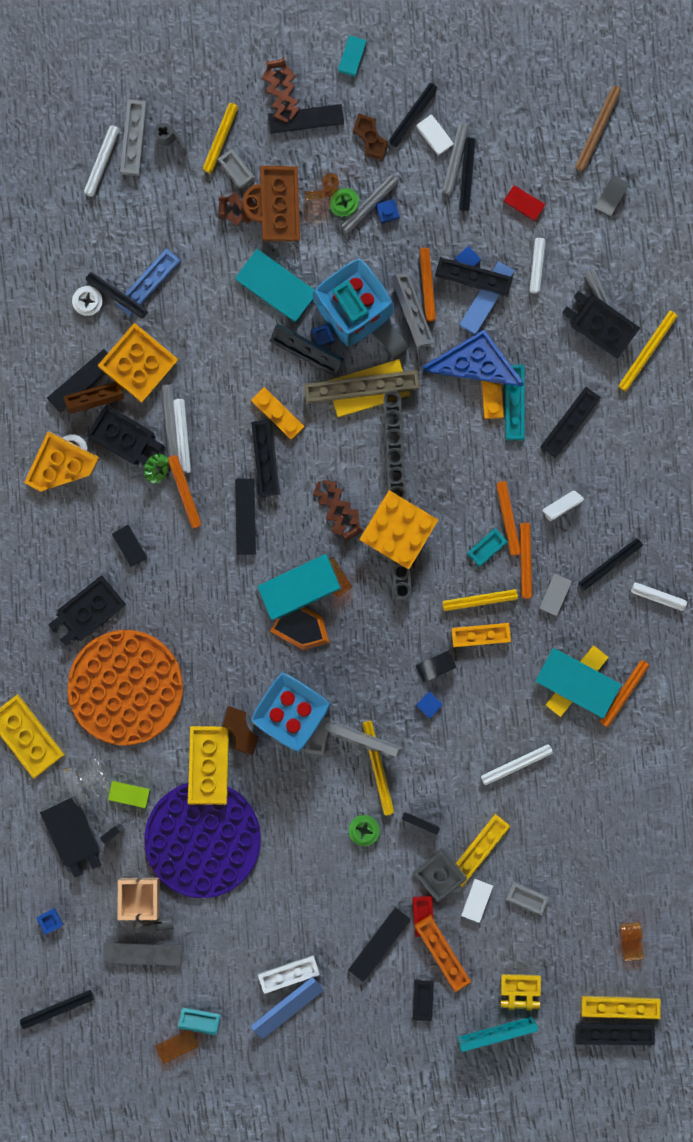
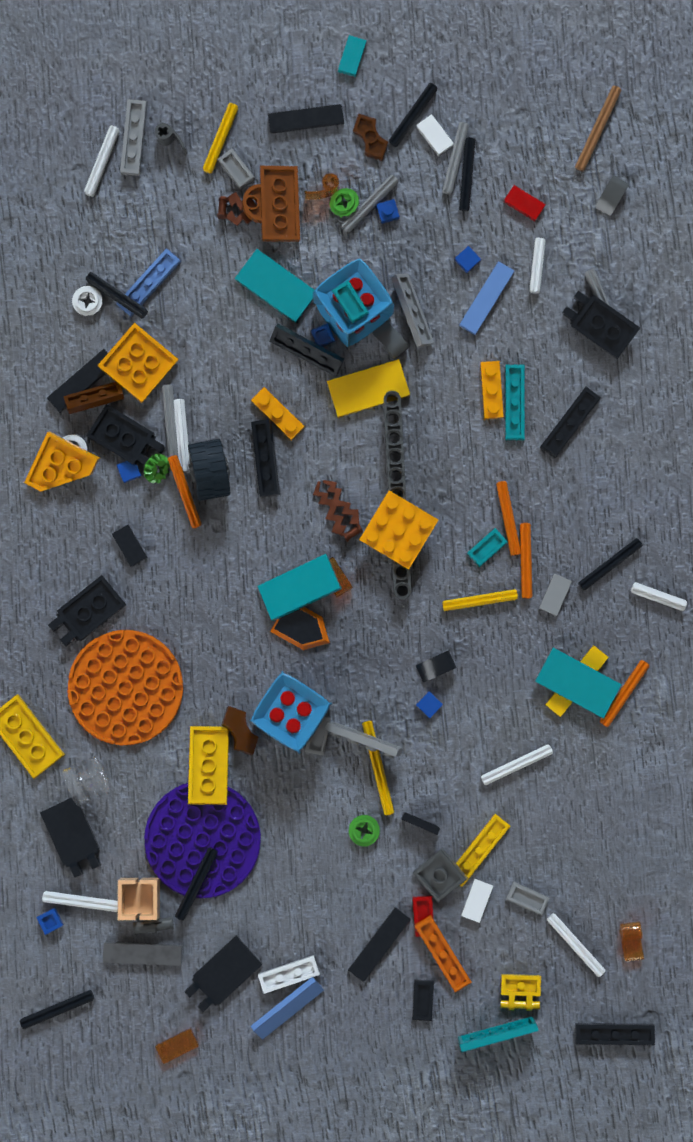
(80, 901): none -> white axle
(112, 833): black tile -> none
(128, 471): none -> blue tile
(129, 794): lime tile -> none
(196, 884): none -> black axle
(199, 1021): teal tile -> none
(209, 469): none -> black wheel
(224, 973): none -> black tile
(245, 516): black tile -> none
(282, 96): copper piece -> none
(361, 386): dark tan tile -> none
(427, 284): orange axle -> none
(473, 276): black tile -> none
(477, 360): blue tile -> none
(481, 635): light orange plate -> none
(562, 505): white slope -> none
(576, 945): none -> white axle
(620, 1007): yellow tile -> none
(647, 351): yellow axle -> none

